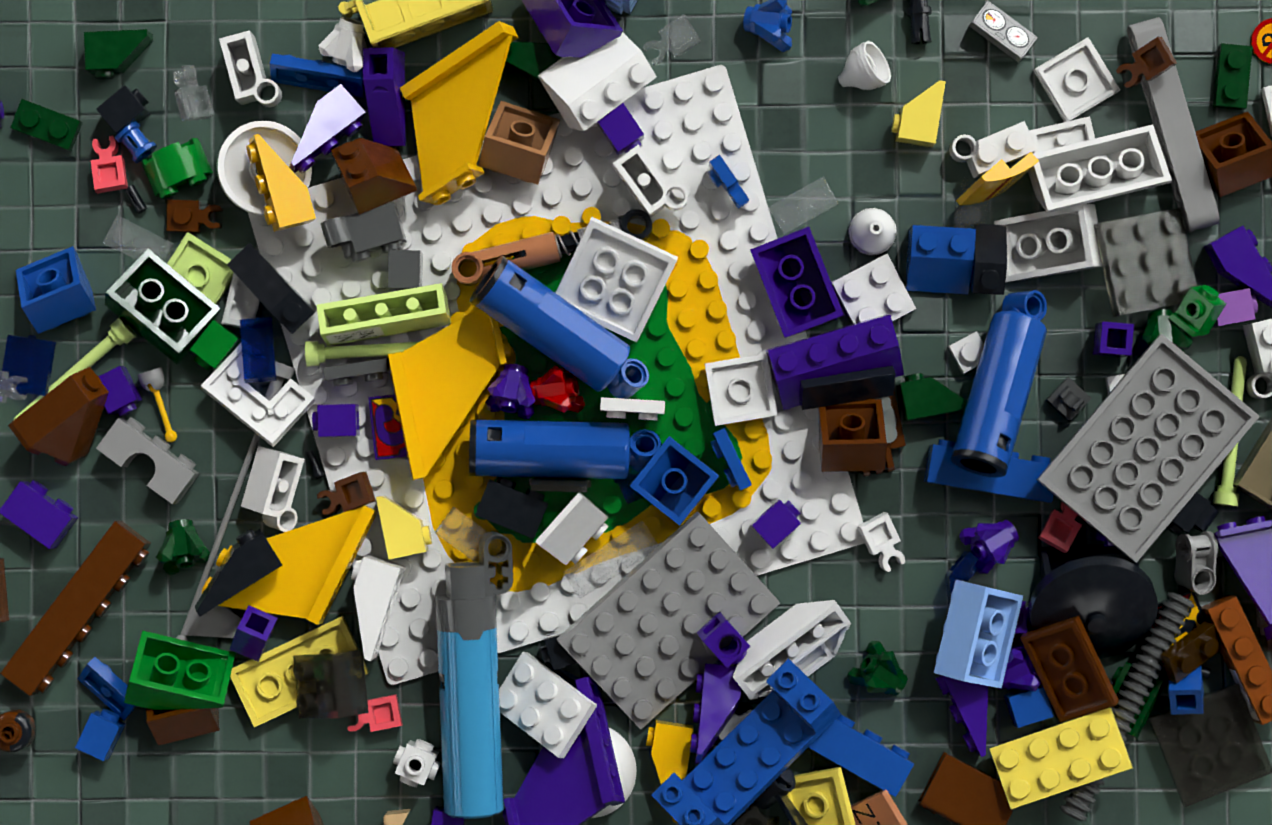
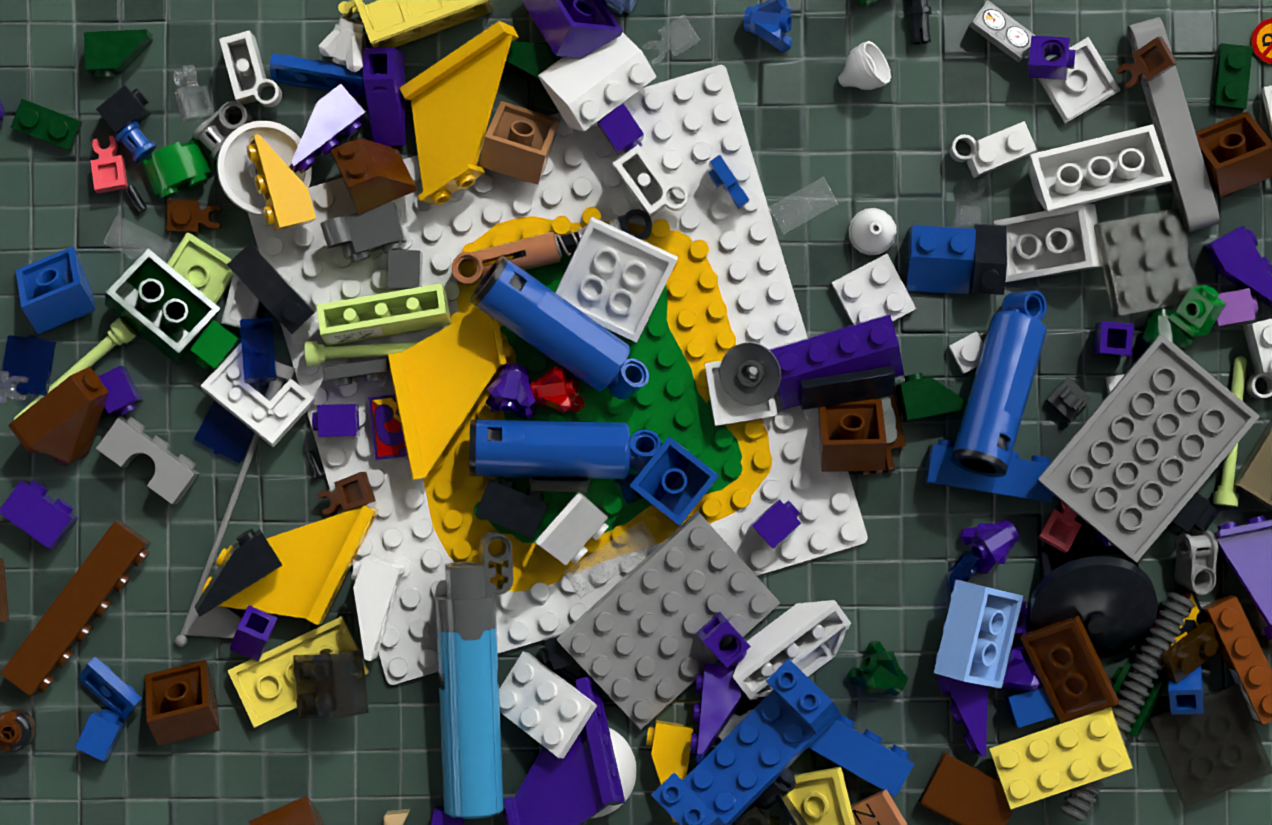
(153, 382): hinge -> none
(178, 674): green slope -> none
(181, 547): dark green rock -> none
(220, 127): none -> light grey piece
(224, 433): none -> clear blue piece
(273, 487): white hinge -> none
(382, 714): coral plate -> none
(402, 530): light yellow slope -> none
(425, 754): white brick -> none
(465, 535): clear plate -> none
(619, 407): white plate -> none
(724, 448): blue plate -> none
(737, 378): none -> dark grey dish
(797, 282): dark purple slope -> none
(880, 537): white plate -> none
(920, 117): light yellow slope -> none
(997, 180): yellow slope -> none
(1044, 46): none -> dark purple brick
(1062, 134): white plate -> none

